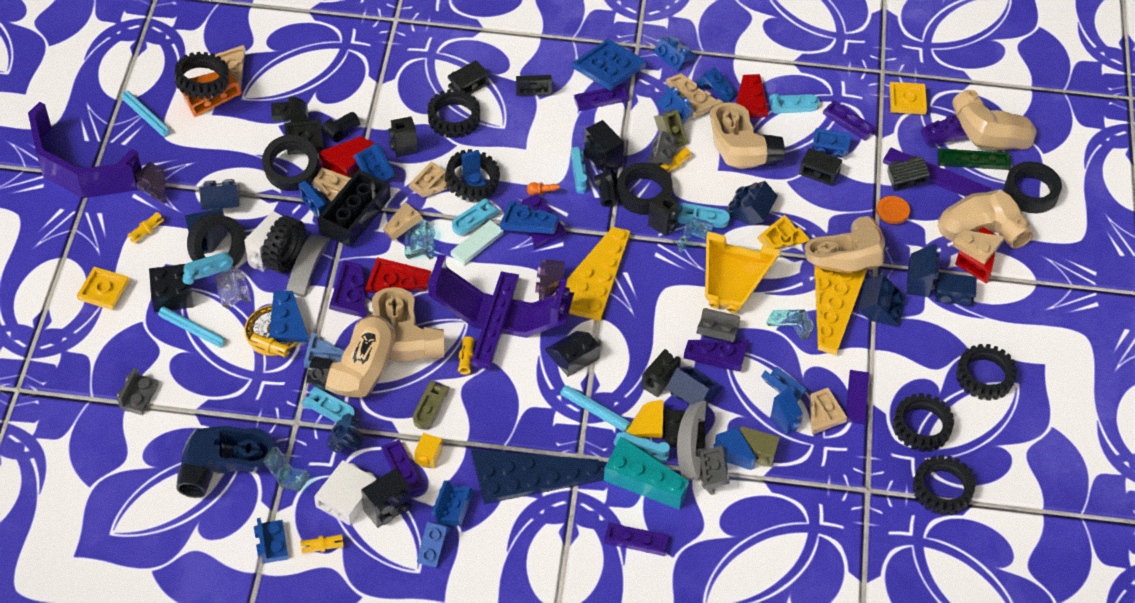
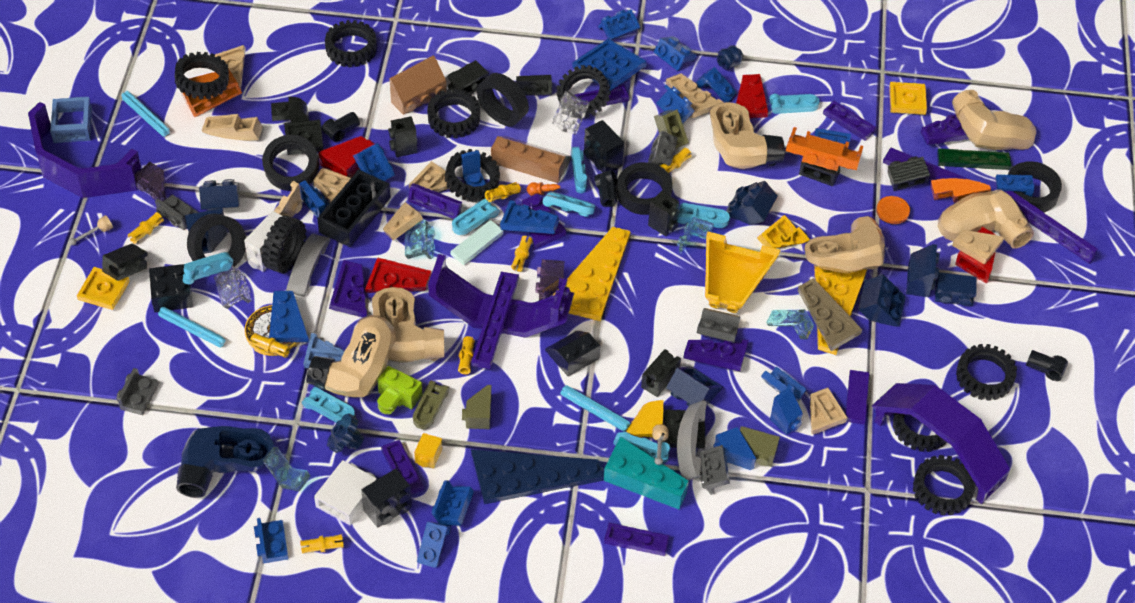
(80, 132): none -> medium blue window
(103, 224): none -> hinge
(124, 261): none -> pearl dark grey brick
(174, 211): none -> dark grey bracket
(233, 127): none -> tan slope
(292, 204): none -> tan wing
(350, 29): none -> black tyre
(397, 390): none -> lime brick
(417, 85): none -> medium nougat slope
(434, 201): none -> dark purple tile
(478, 410): none -> olive slope
(502, 191): none -> yellow pin
(511, 91): none -> black tyre
(521, 253): none -> yellow pin
(529, 158): none -> medium nougat slope
(569, 203): none -> medium azure plate
(570, 113): none -> clear bracket
(586, 73): none -> black tyre
(620, 24): none -> blue bracket
(658, 435): none -> hinge
(729, 57): none -> dark blue piece
(823, 151): none -> orange bracket
(829, 317): none -> dark tan wing
(955, 426): none -> dark purple panel
(956, 188): none -> orange slope
(1015, 183): none -> blue bracket
(1053, 367): none -> black piece
(1055, 230): none -> dark purple tile

